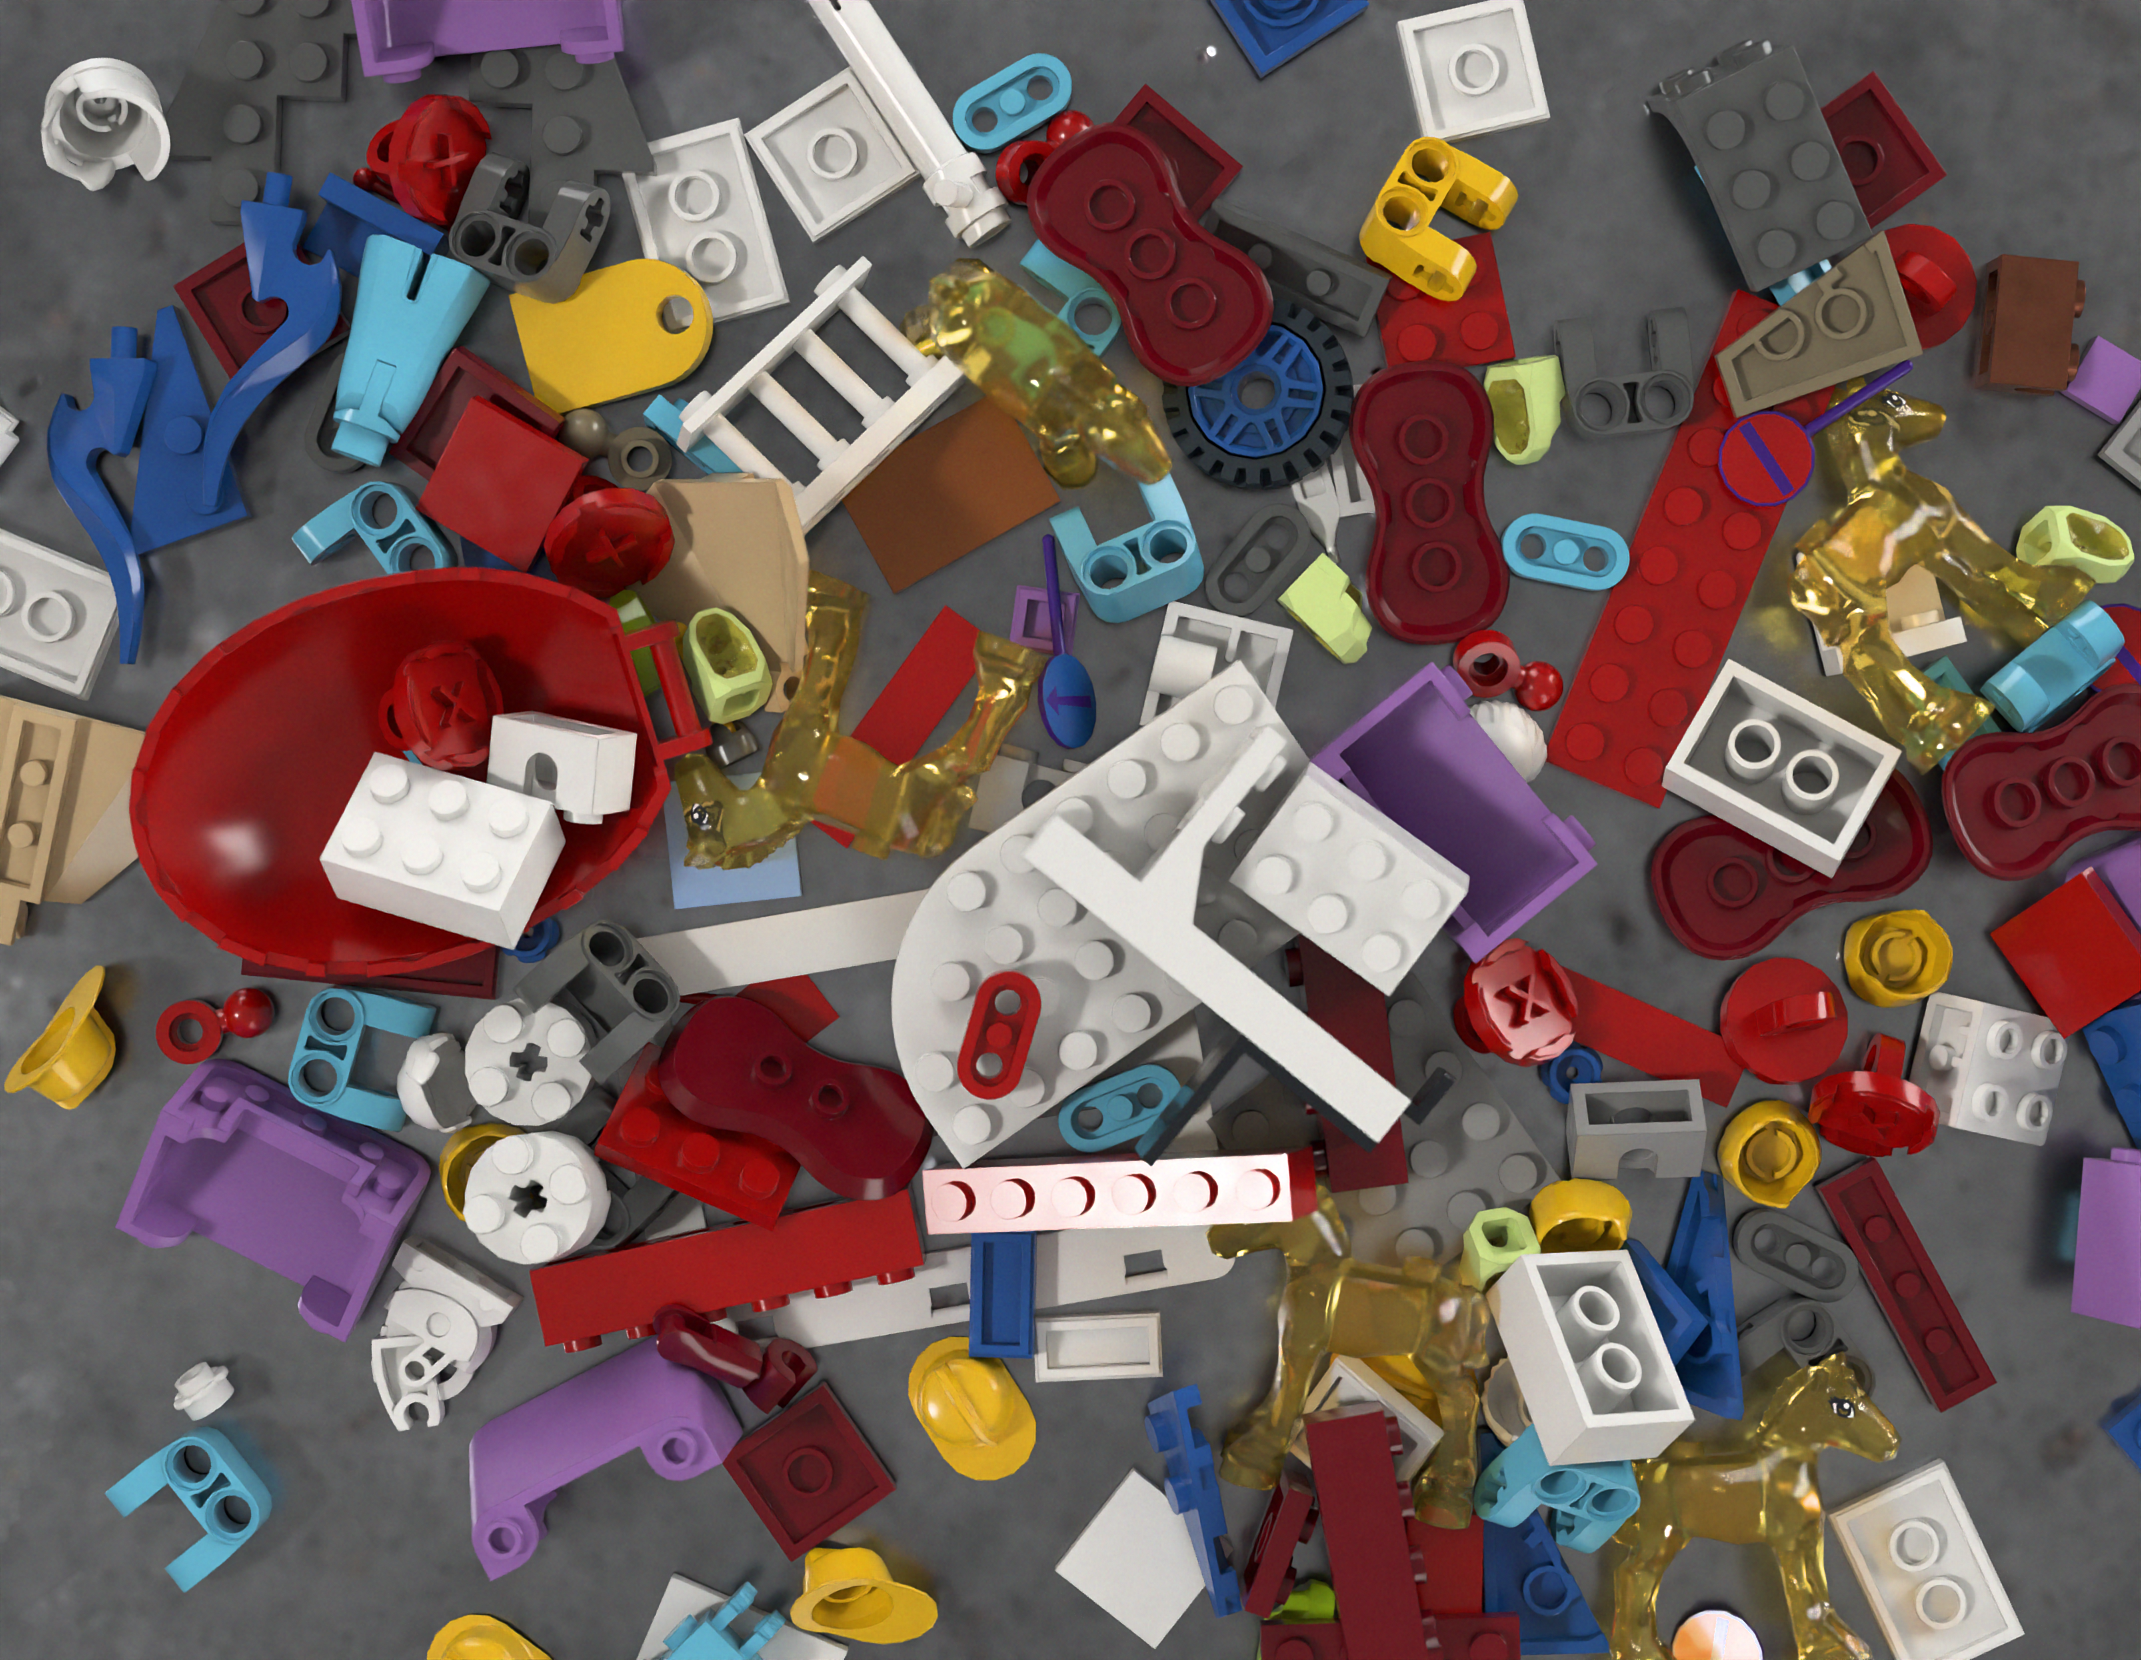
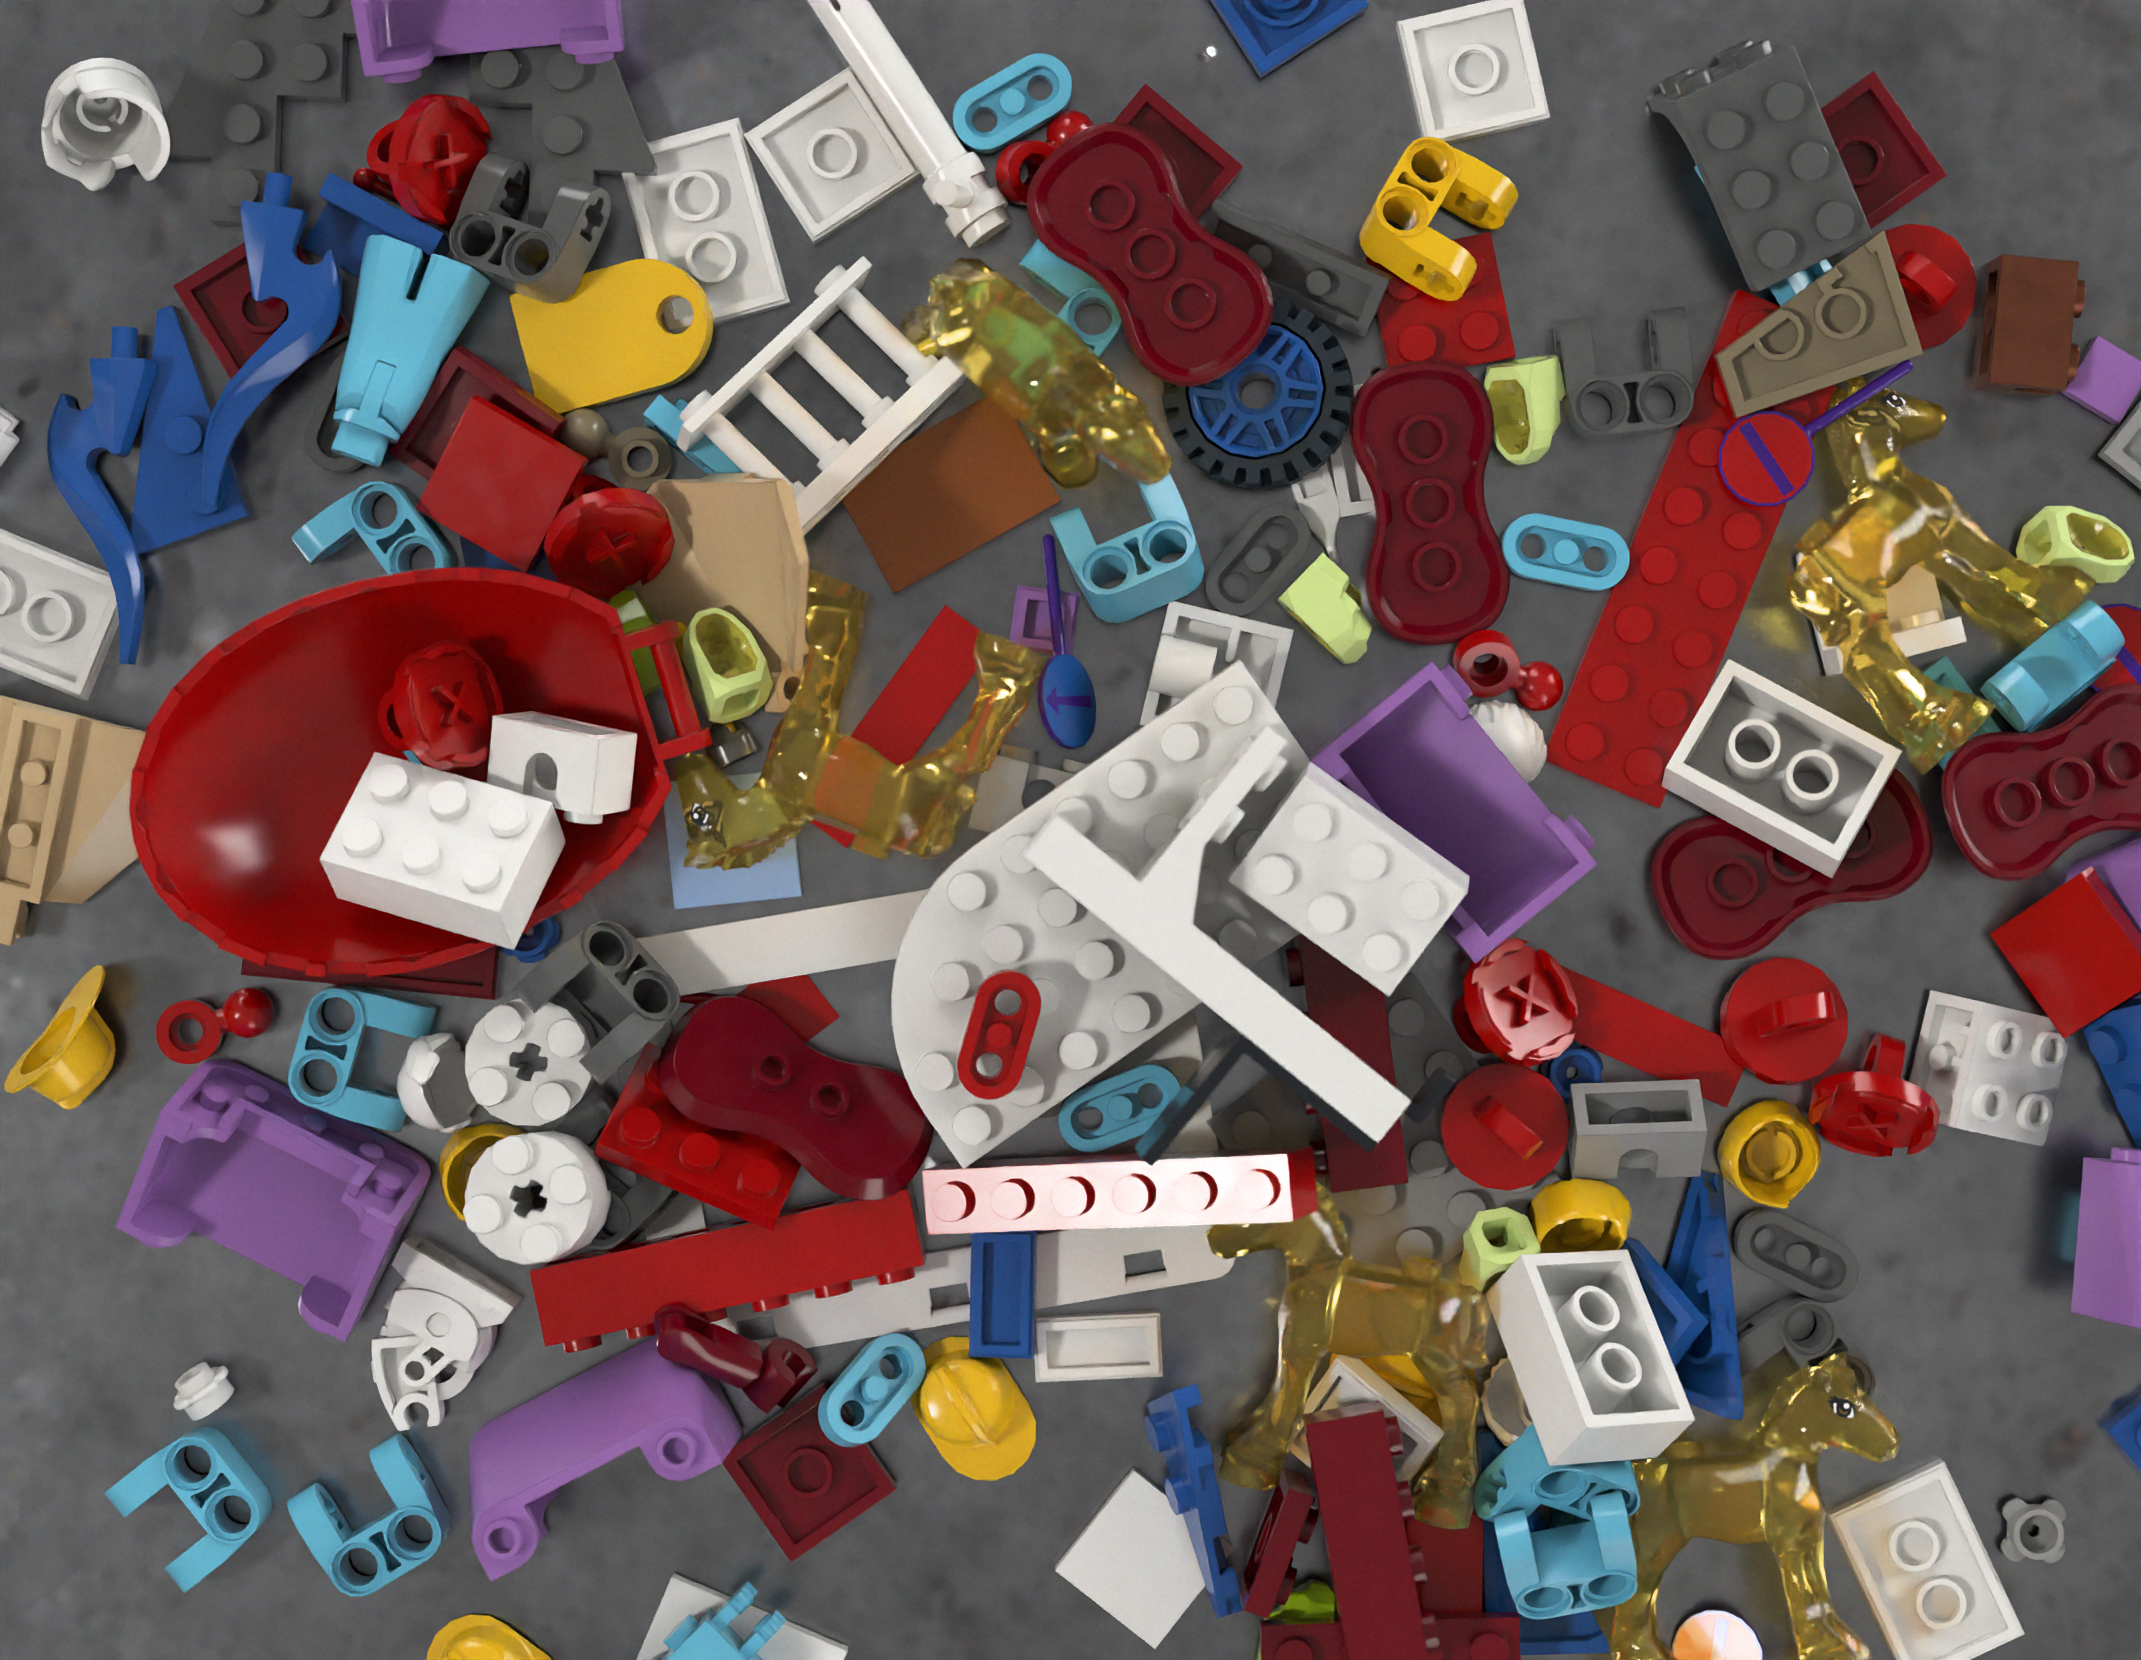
(332, 1538): none -> medium azure piece
(856, 1598): yellow piece -> none
(869, 1392): none -> medium azure plate
(1504, 1126): none -> red tile
(1569, 1565): none -> medium azure piece
(1897, 957): yellow hair -> none
(1906, 1284): dark red plate -> none
(2047, 1543): none -> light grey plate

